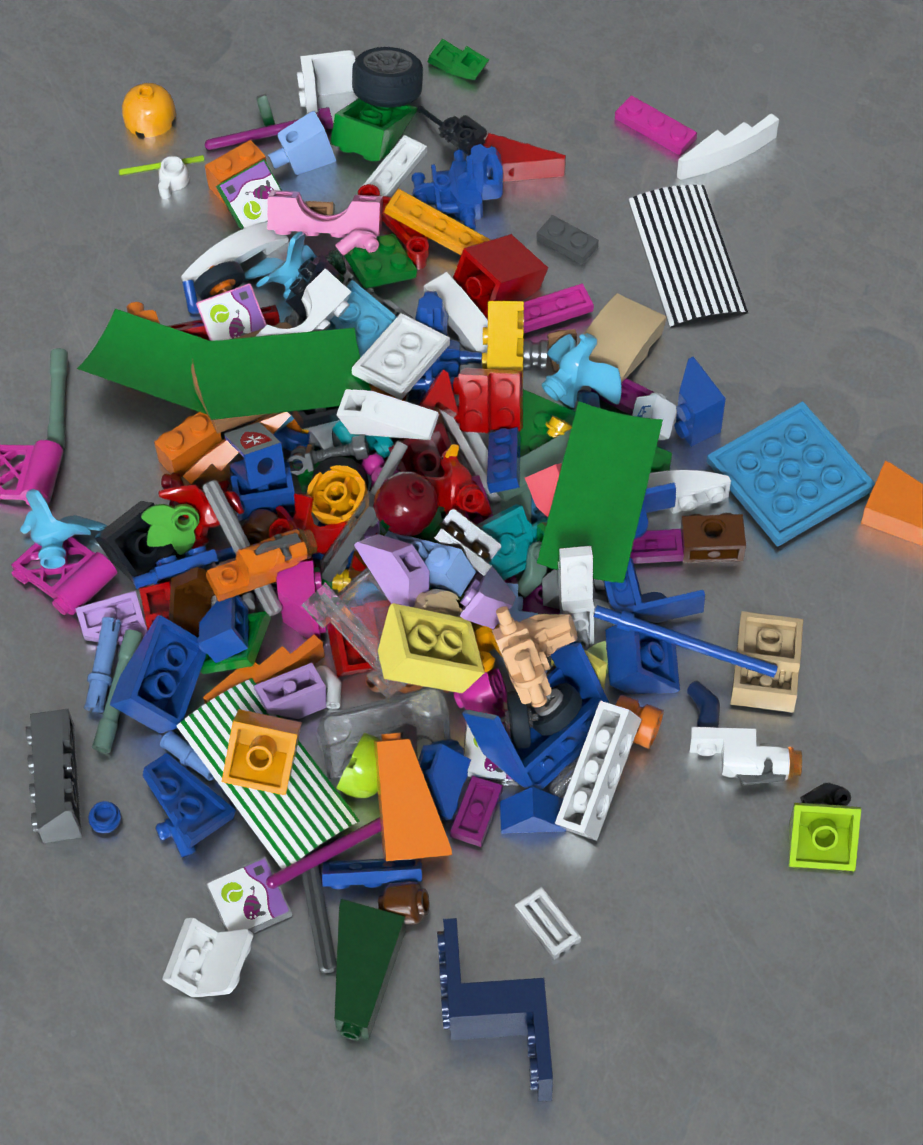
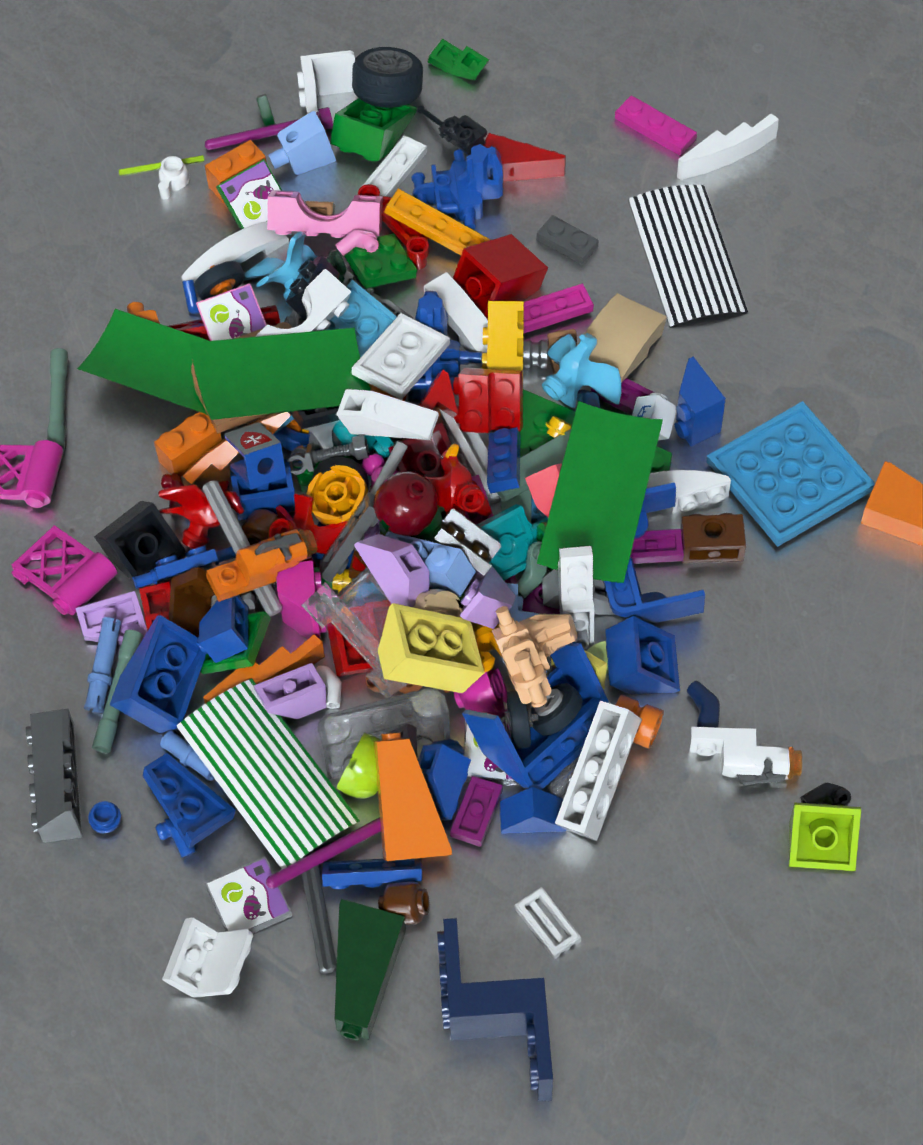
(51, 532): medium azure animal -> none
(148, 110): light orange cylinder -> none
(168, 528): bright green plate -> none
(261, 752): light orange slope -> none
(626, 621): blue bar -> none
(776, 642): tan slope -> none

